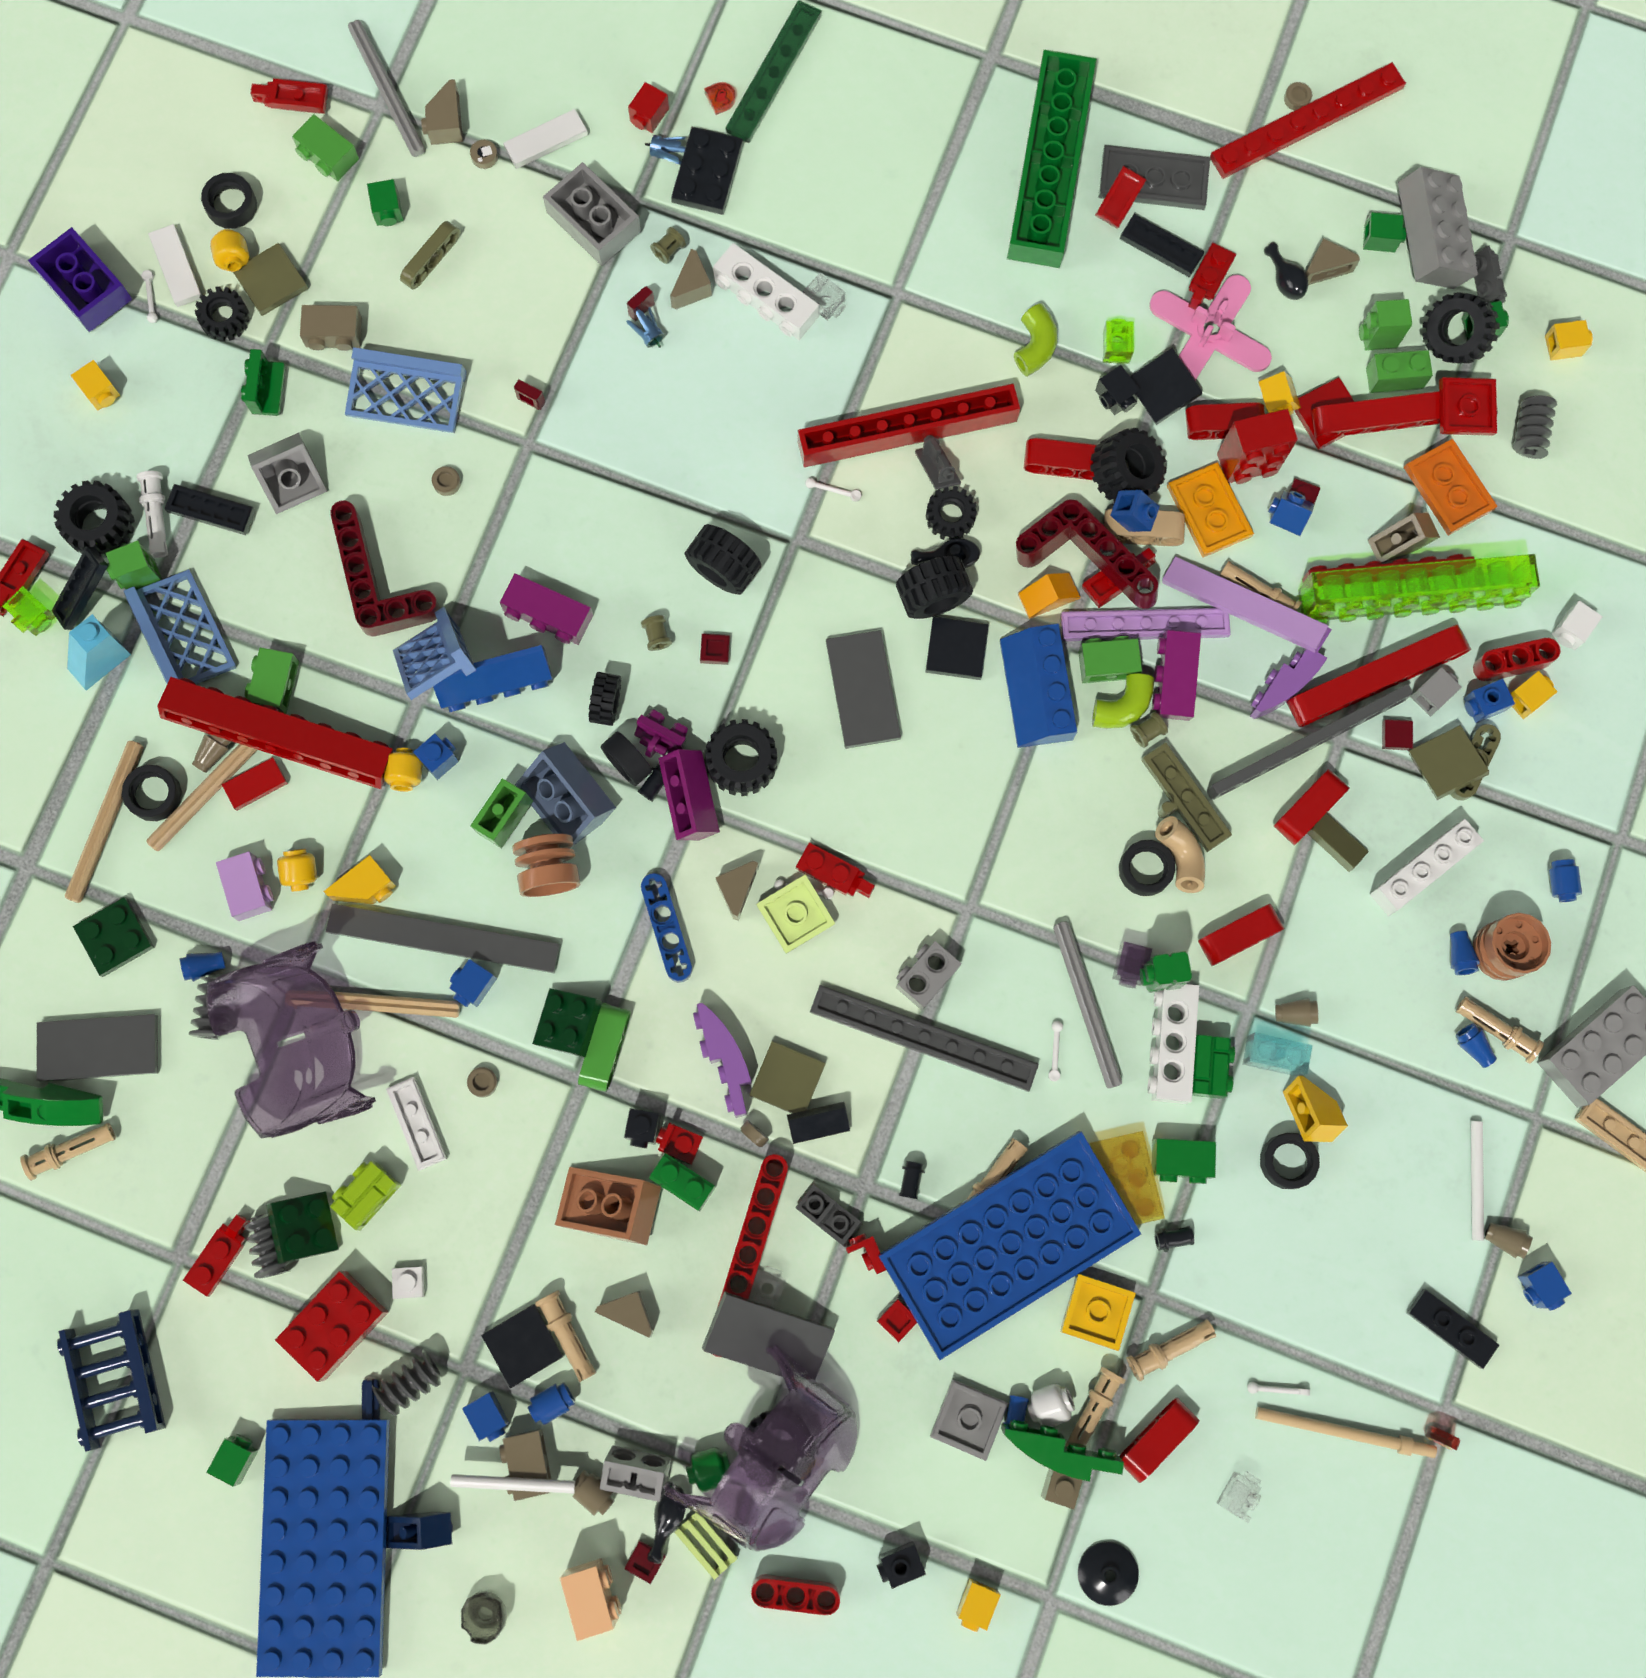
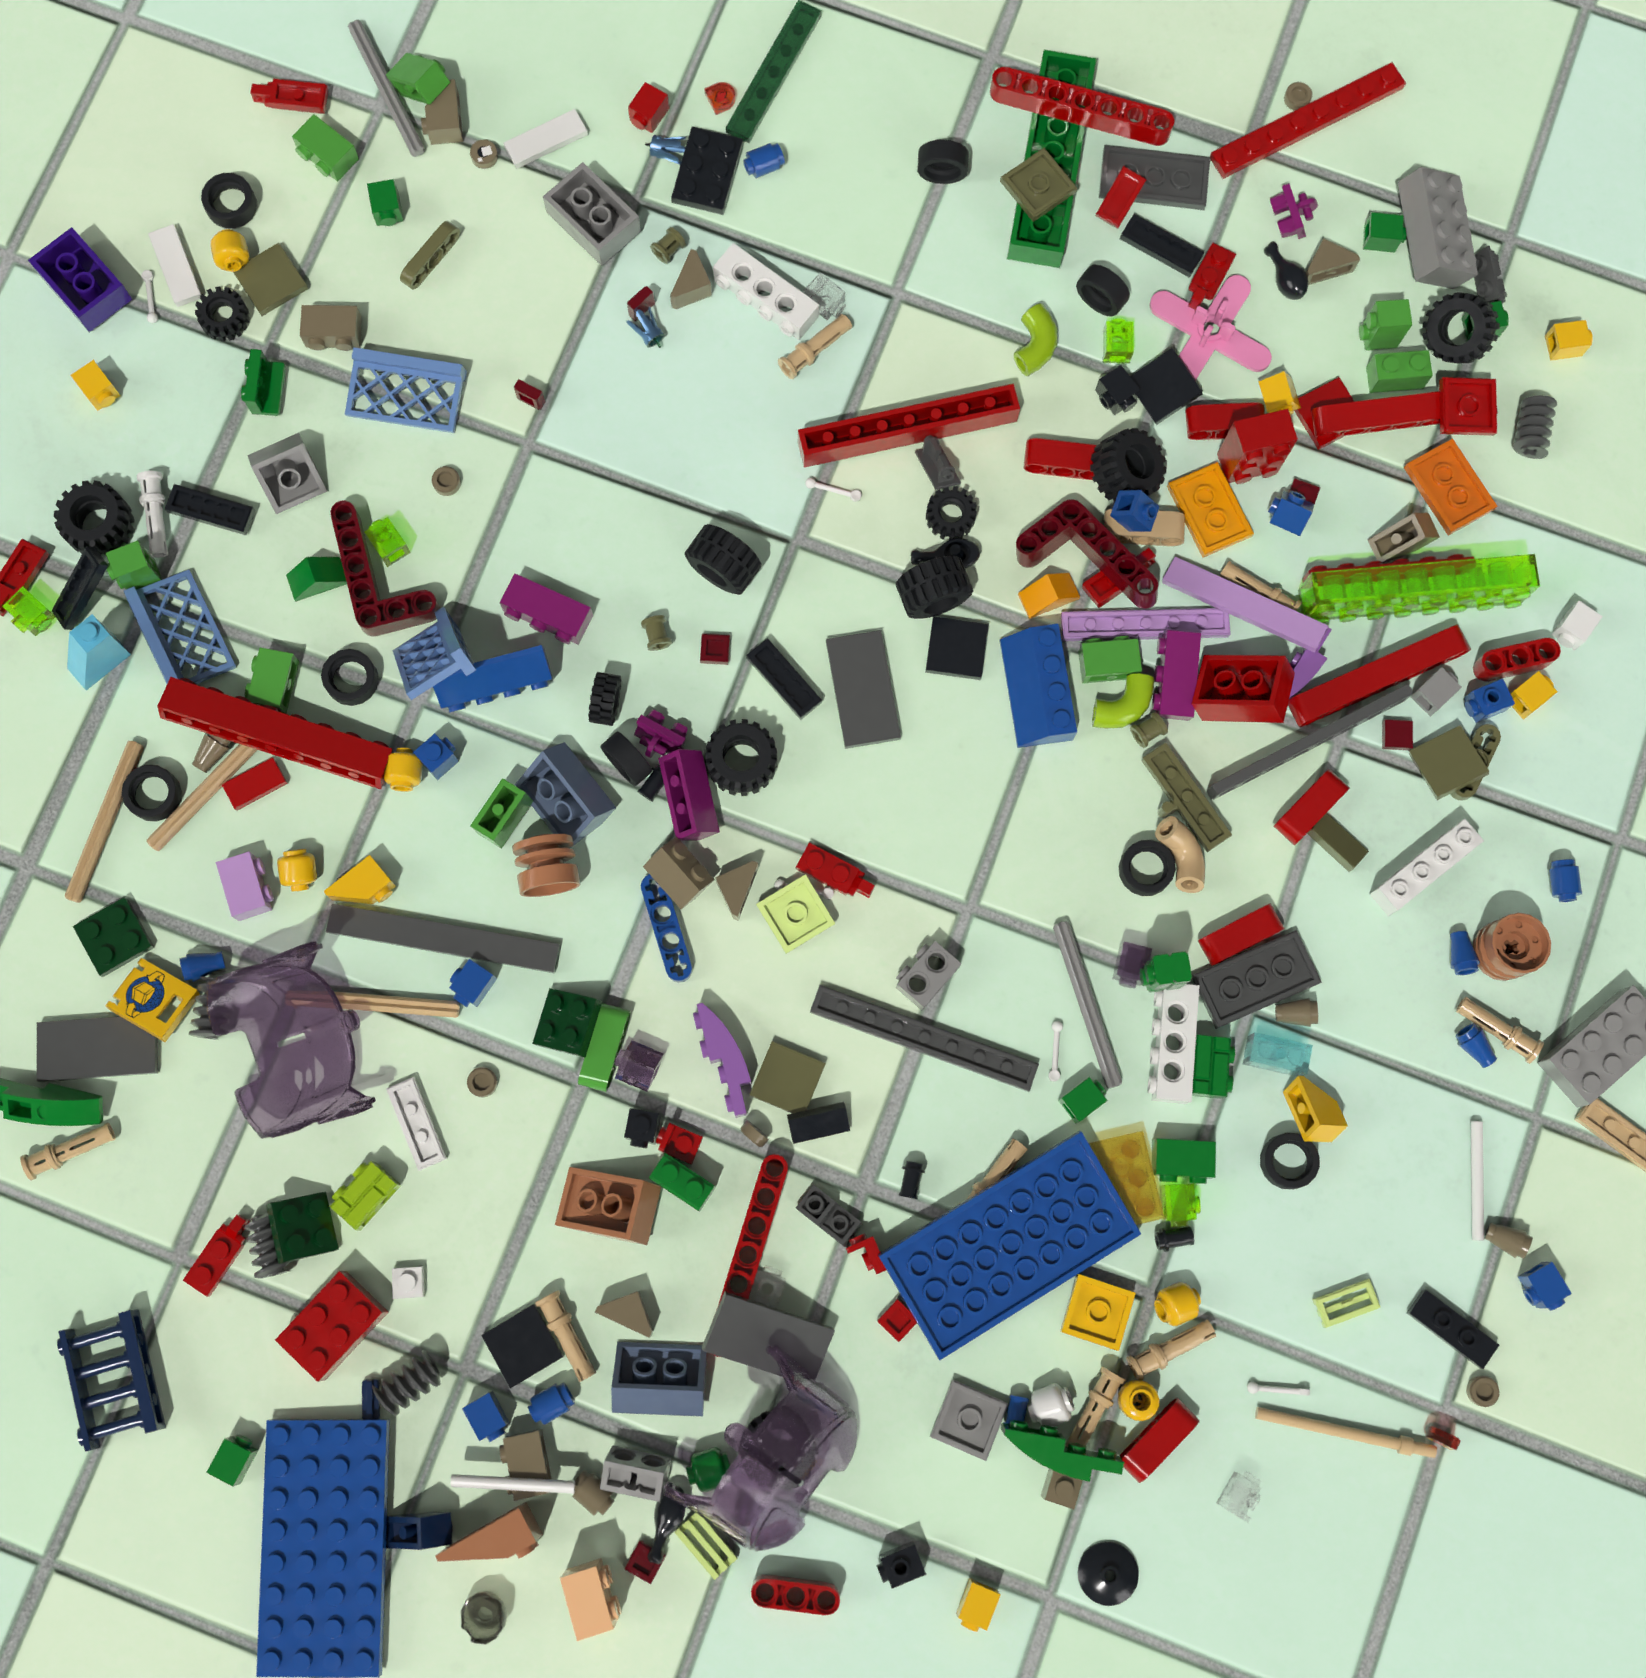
(146, 996): none -> yellow container
(316, 576): none -> green slope
(338, 659): none -> black tyre
(387, 541): none -> clear neon green brick
(418, 78): none -> bright green brick
(499, 1539): none -> nougat slope
(638, 1065): none -> clear purple brick
(659, 1379): none -> sand blue slope
(678, 872): none -> dark tan brick
(764, 160): none -> blue brick
(784, 679): none -> black plate
(806, 352): none -> tan pin
(943, 161): none -> black tyre
(1038, 184): none -> olive tile
(1083, 1099): none -> green brick
(1094, 101): none -> red beam
(1103, 290): none -> black tyre
(1147, 1405): none -> yellow head
(1177, 1304): none -> yellow head
(1179, 1204): none -> clear neon green brick
(1243, 688): none -> red brick
(1256, 979): none -> dark grey tile
(1286, 201): none -> magenta hips
(1322, 1312): none -> yellowish green tile
(1482, 1391): none -> dark tan tile

